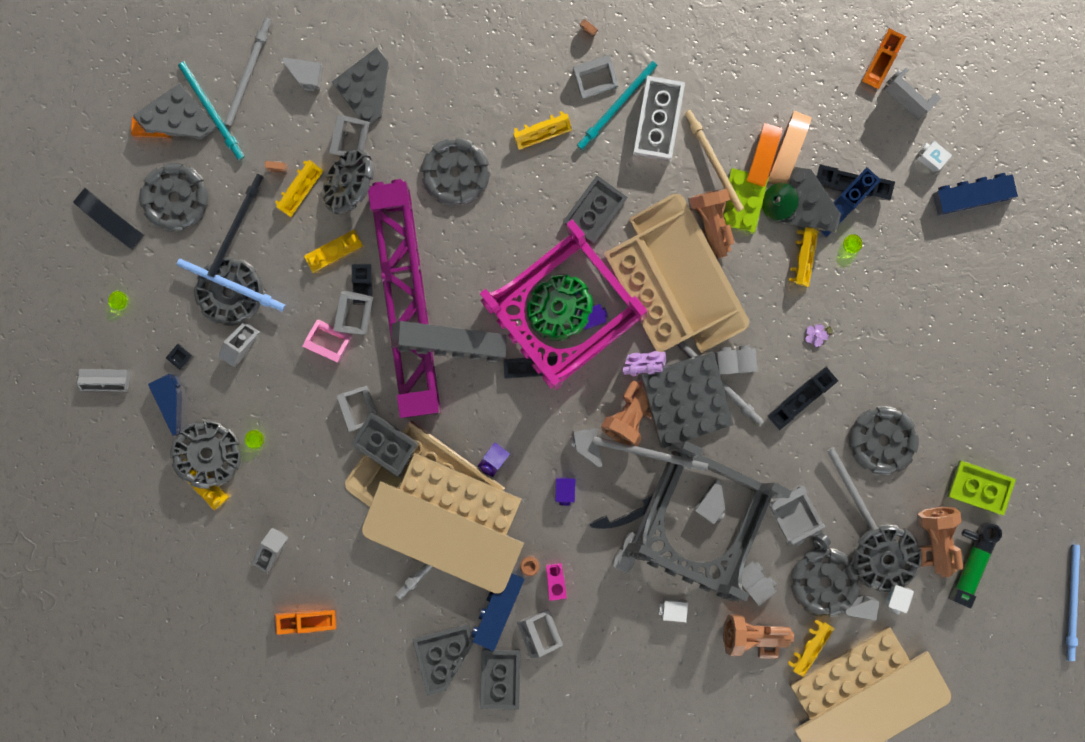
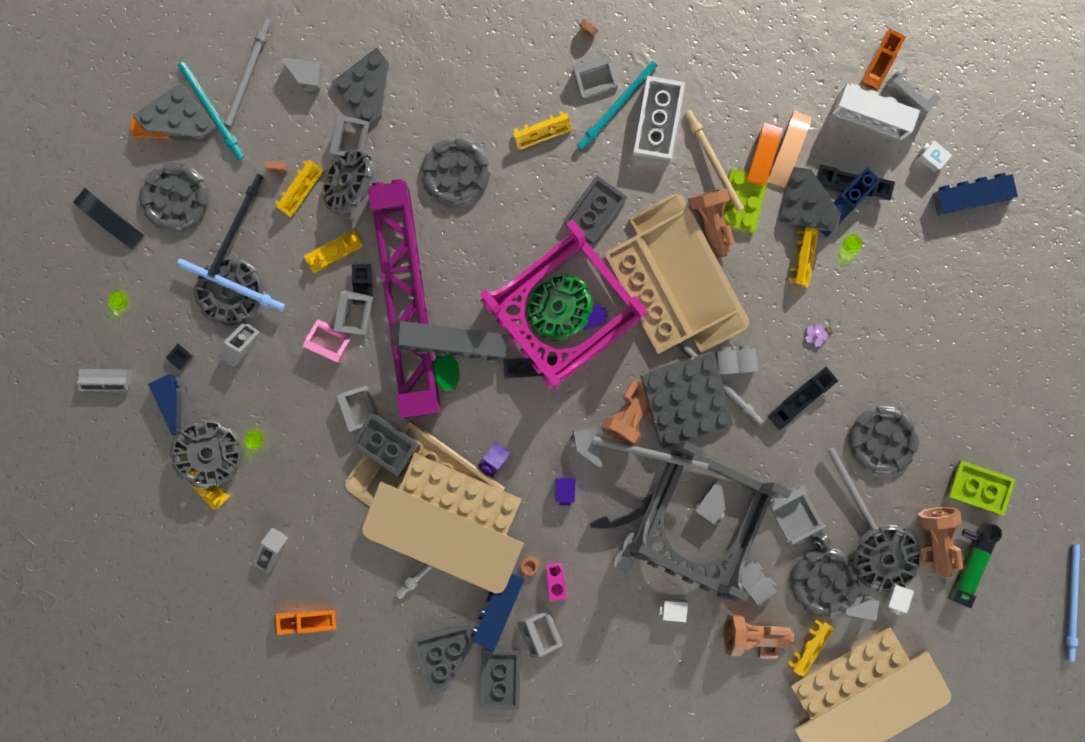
(446, 372): none -> green piece
(644, 363): lavender plate -> none
(788, 201): dark green dish -> none
(875, 111): none -> white brick

